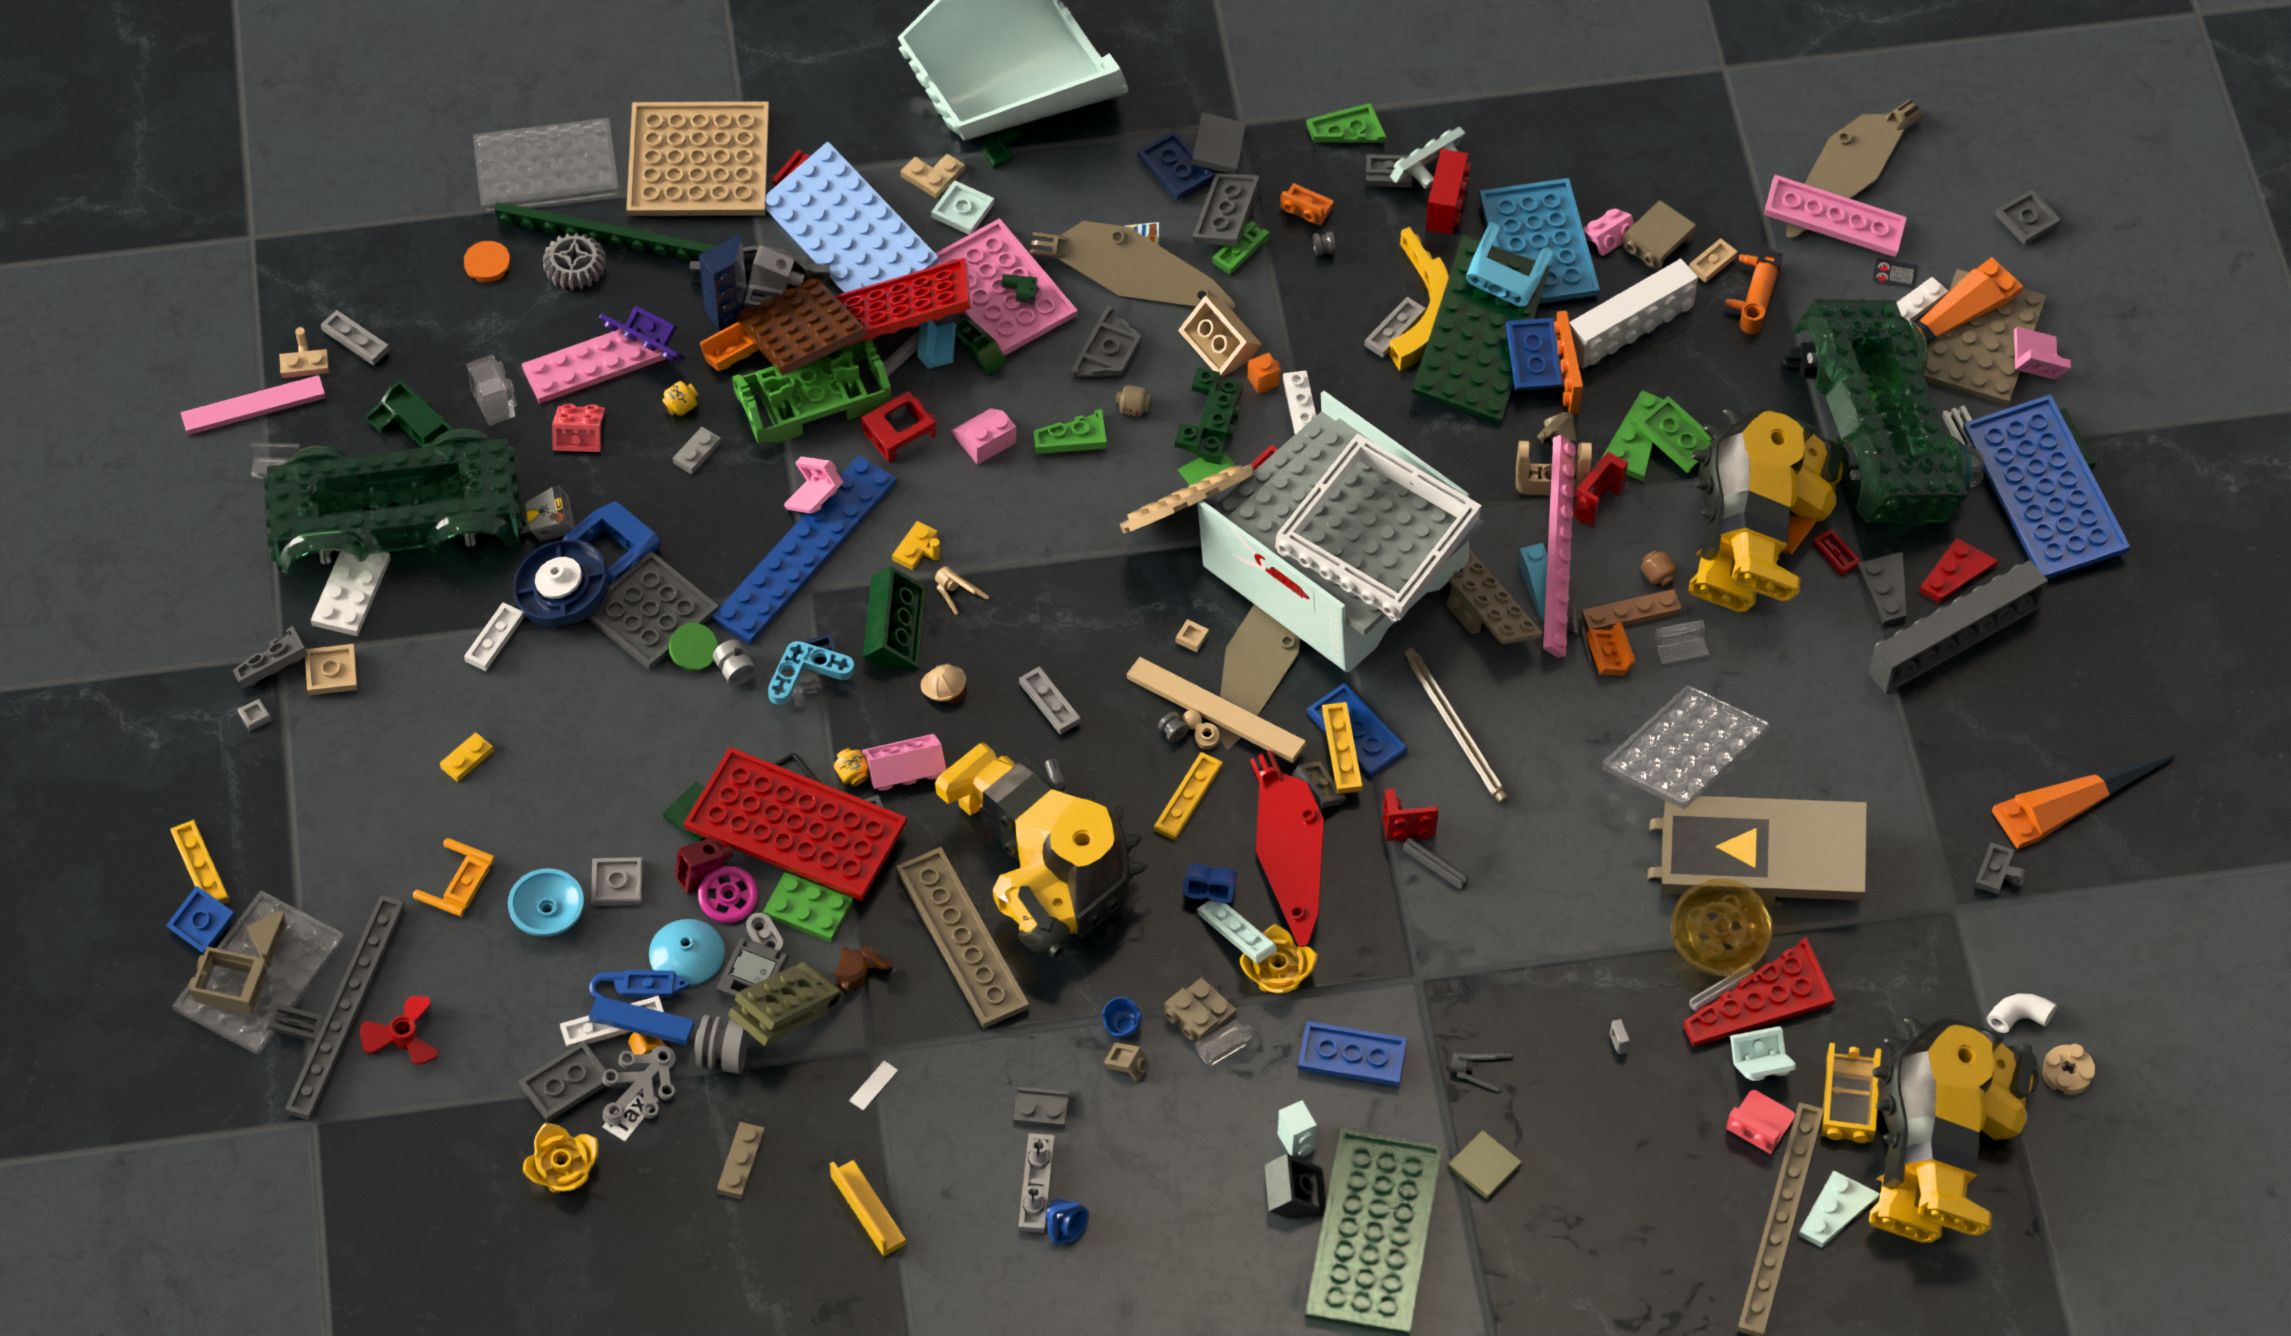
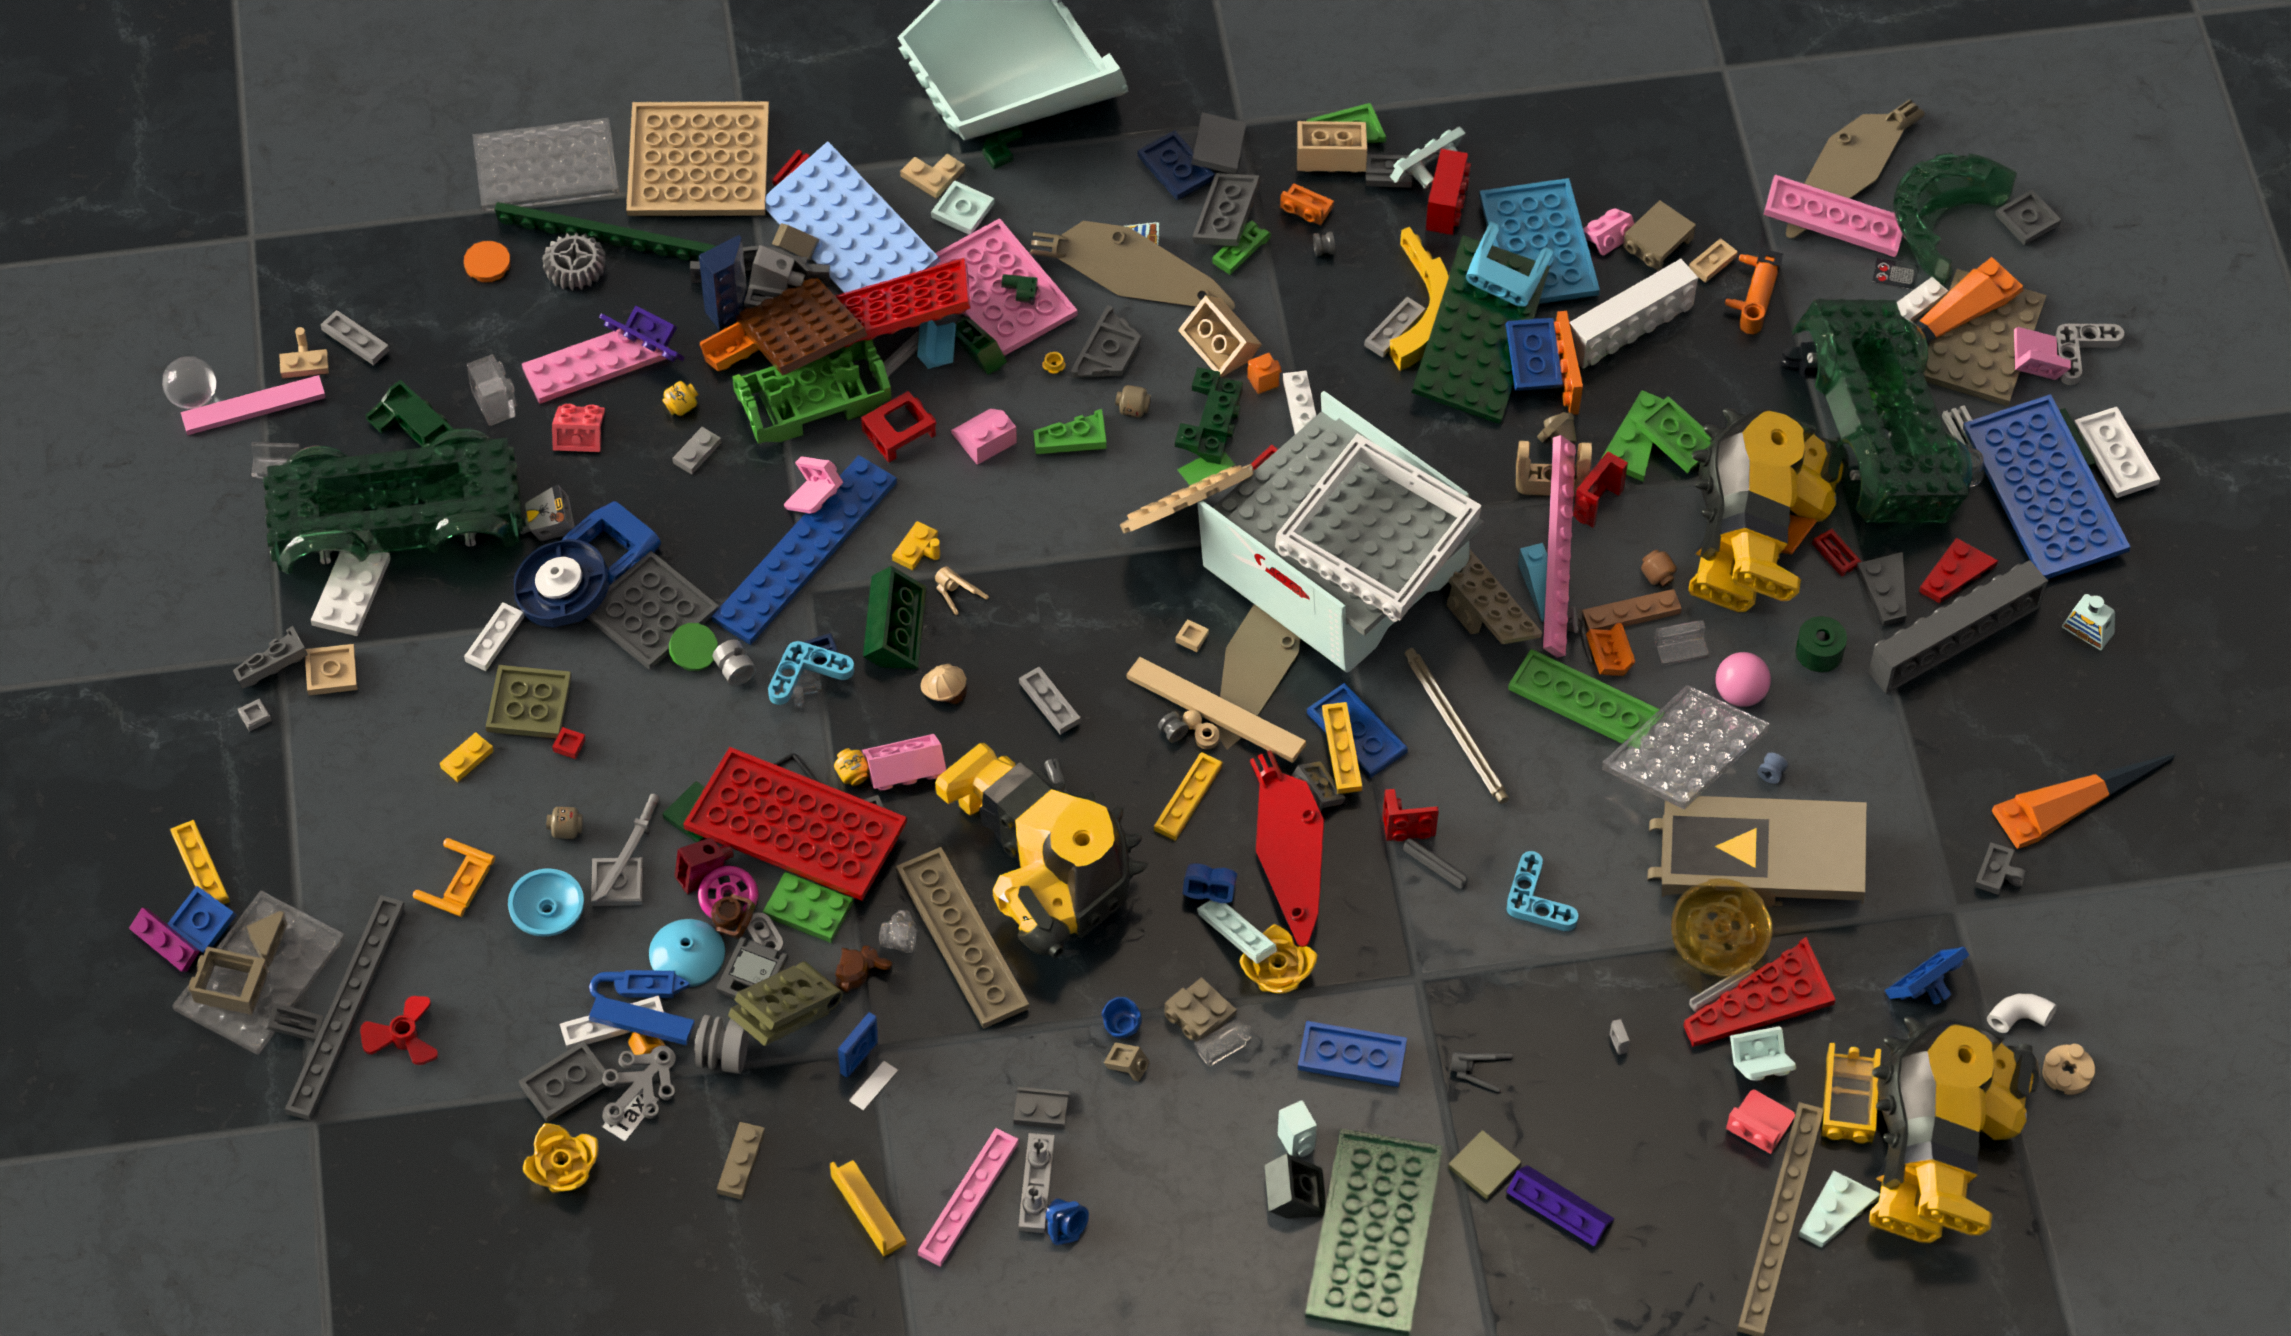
(164, 939): none -> magenta plate
(189, 382): none -> clear piece
(528, 701): none -> olive plate
(565, 822): none -> dark tan head
(569, 743): none -> red plate
(641, 826): none -> light grey sword
(729, 914): none -> reddish brown piece
(795, 241): none -> dark tan slope
(858, 1045): none -> blue tile
(899, 934): none -> clear piece
(968, 1197): none -> bright pink plate
(1053, 358): none -> yellow plate
(1331, 146): none -> tan slope
(1530, 903): none -> medium azure beam
(1559, 1204): none -> dark purple panel
(1580, 697): none -> bright green plate
(1743, 679): none -> bright pink piece
(1772, 768): none -> sand blue wheel
(1818, 654): none -> dark green piece
(1929, 976): none -> blue plate
(1935, 188): none -> clear green windscreen
(2078, 340): none -> light grey beam
(2092, 621): none -> light aqua torso
(2117, 452): none -> white plate

